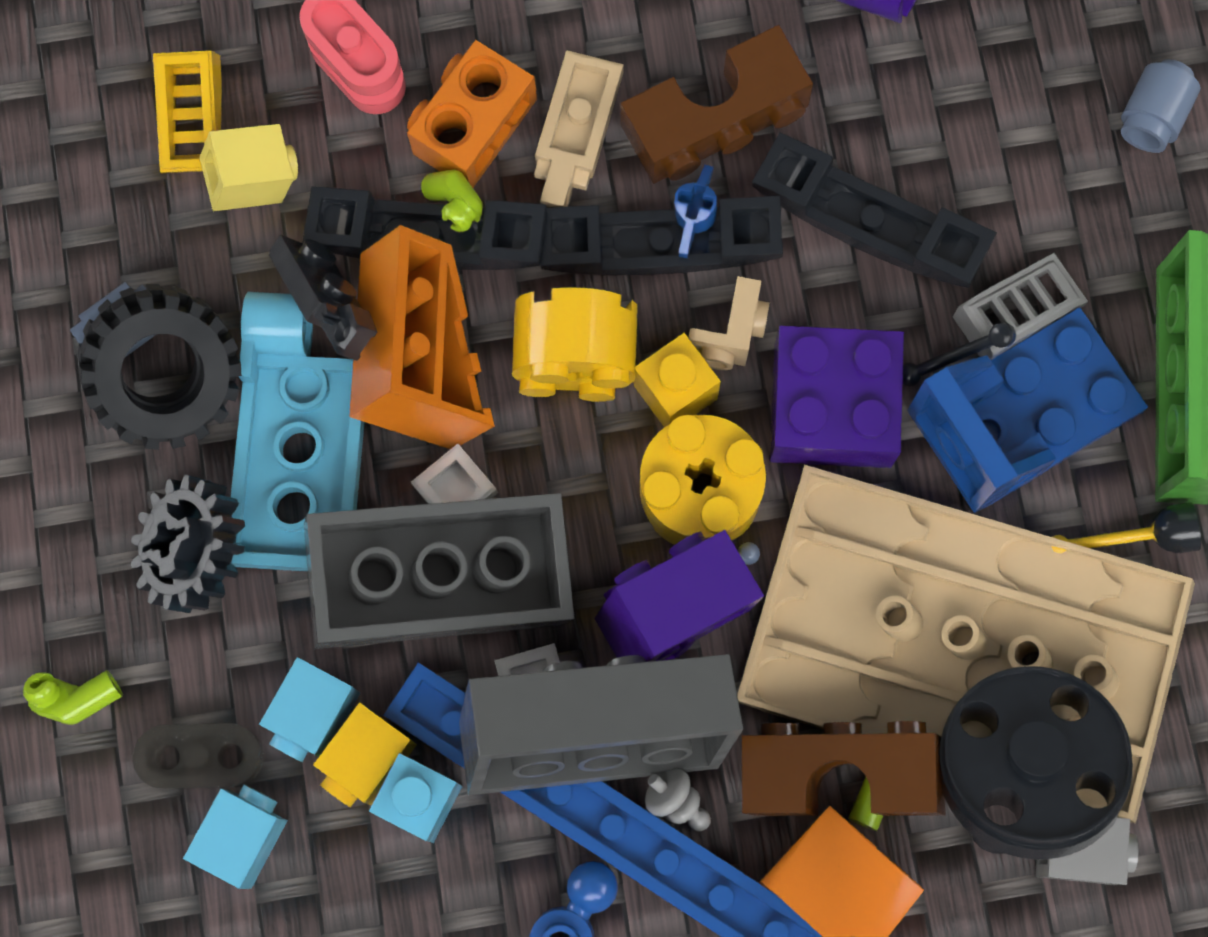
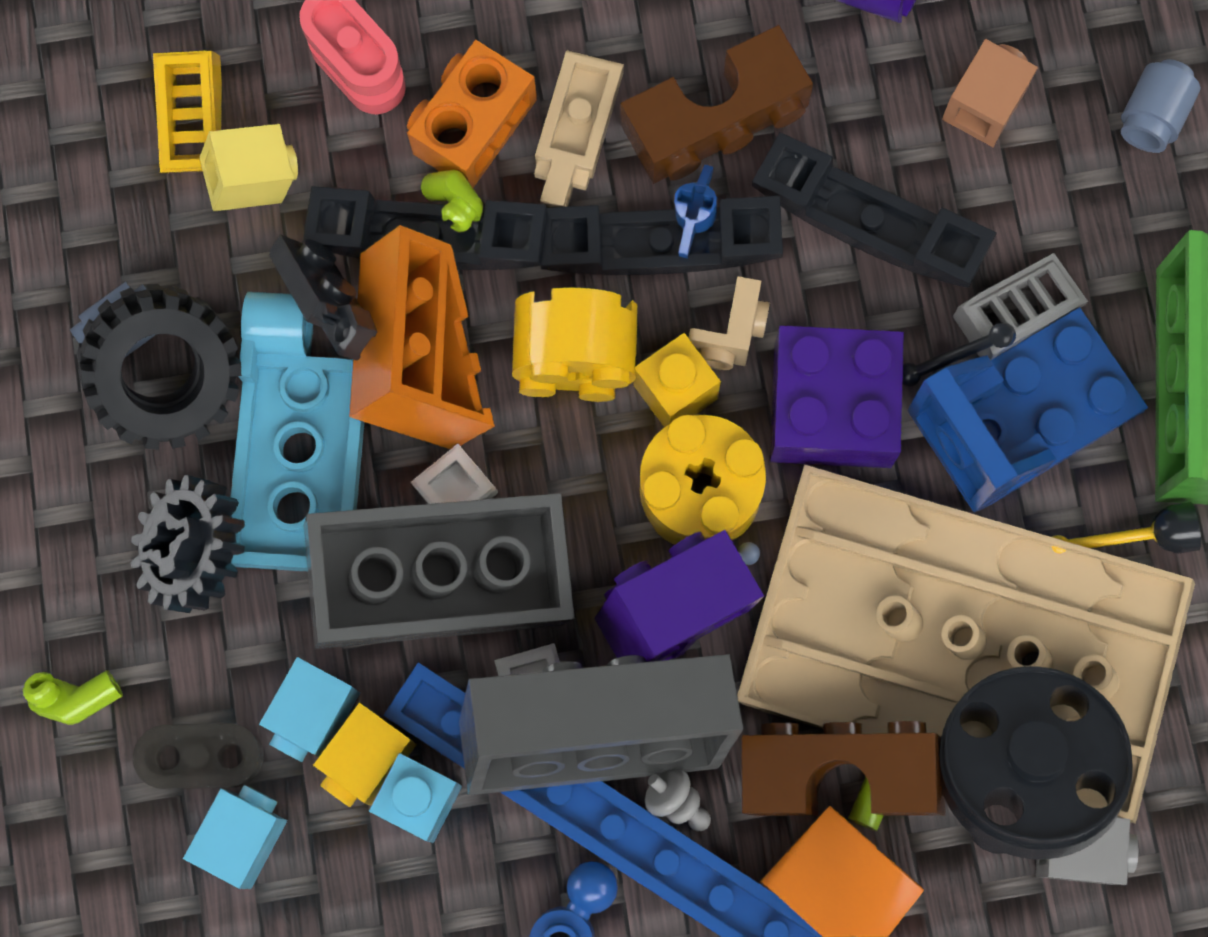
(990, 91): none -> nougat brick

